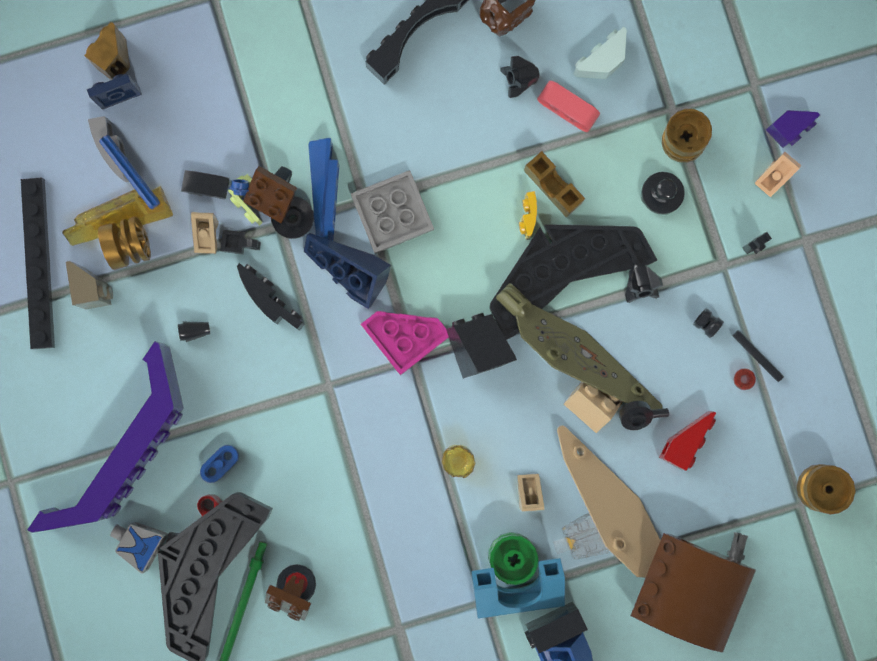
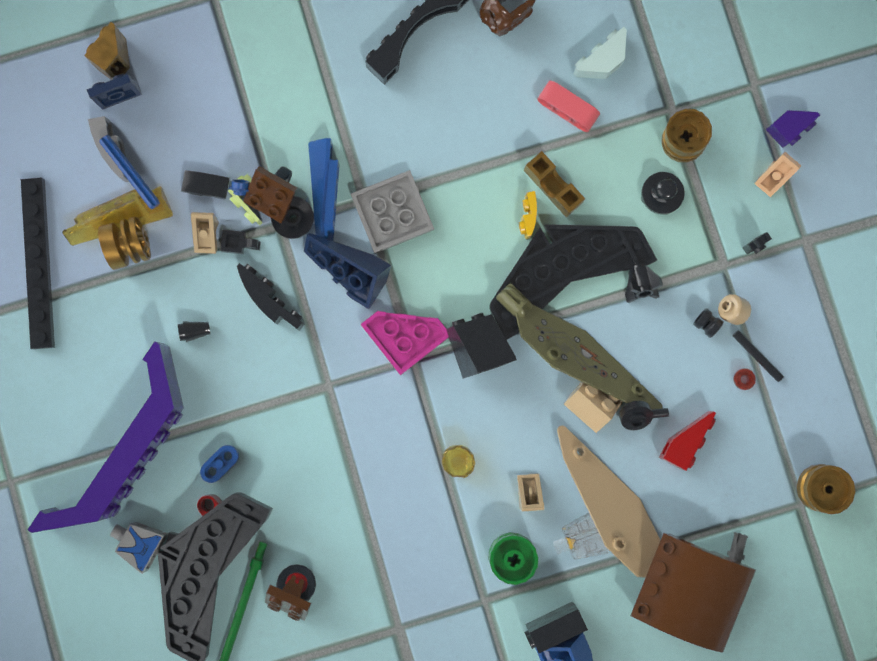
(86, 288): dark tan slope -> none
(520, 75): black brick -> none
(544, 593): dark azure arch -> none
(734, 309): none -> tan head

